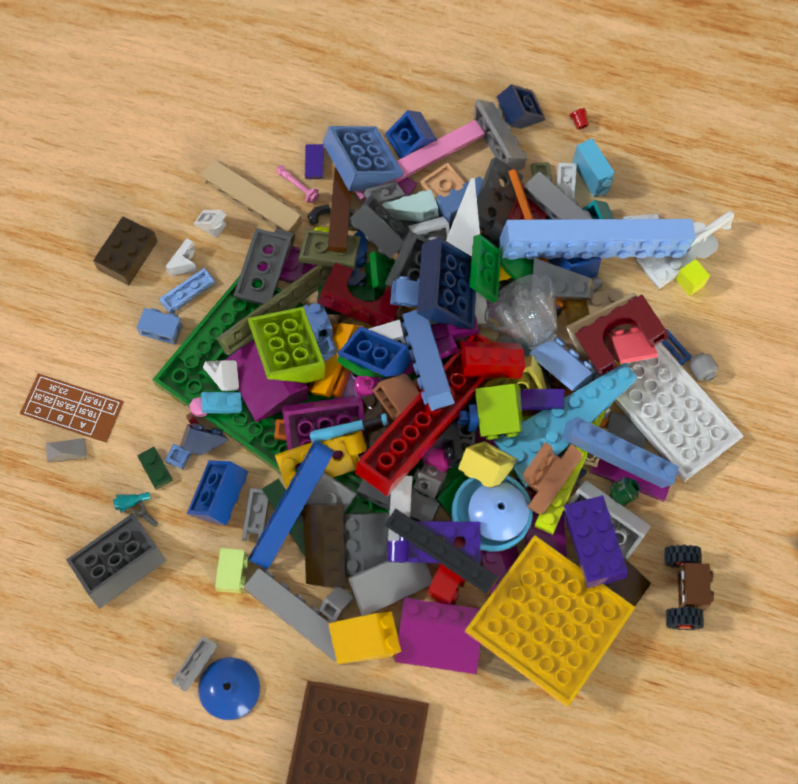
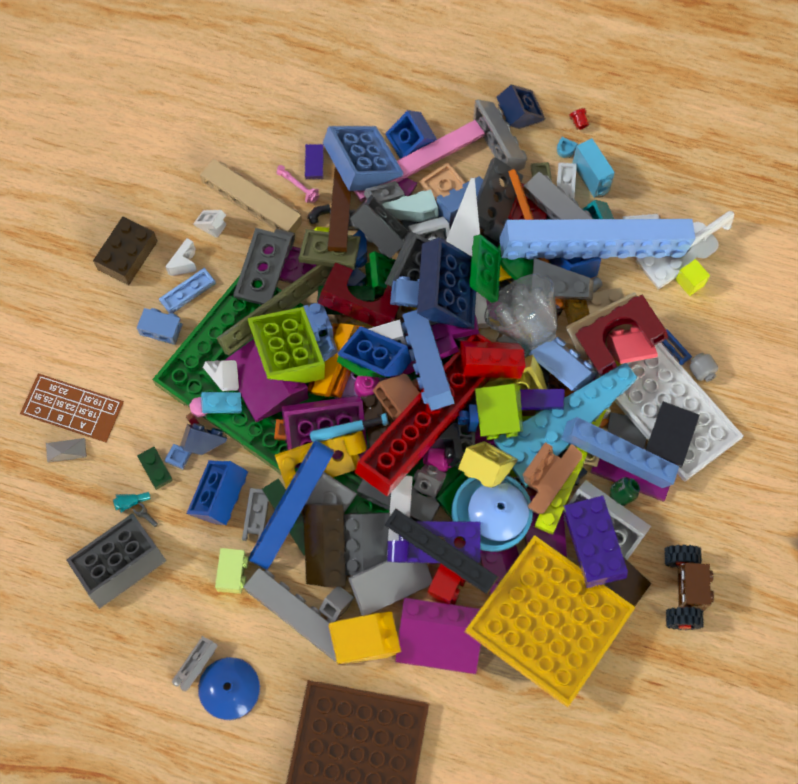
(566, 148): none -> medium azure tile
(672, 433): none -> black tile

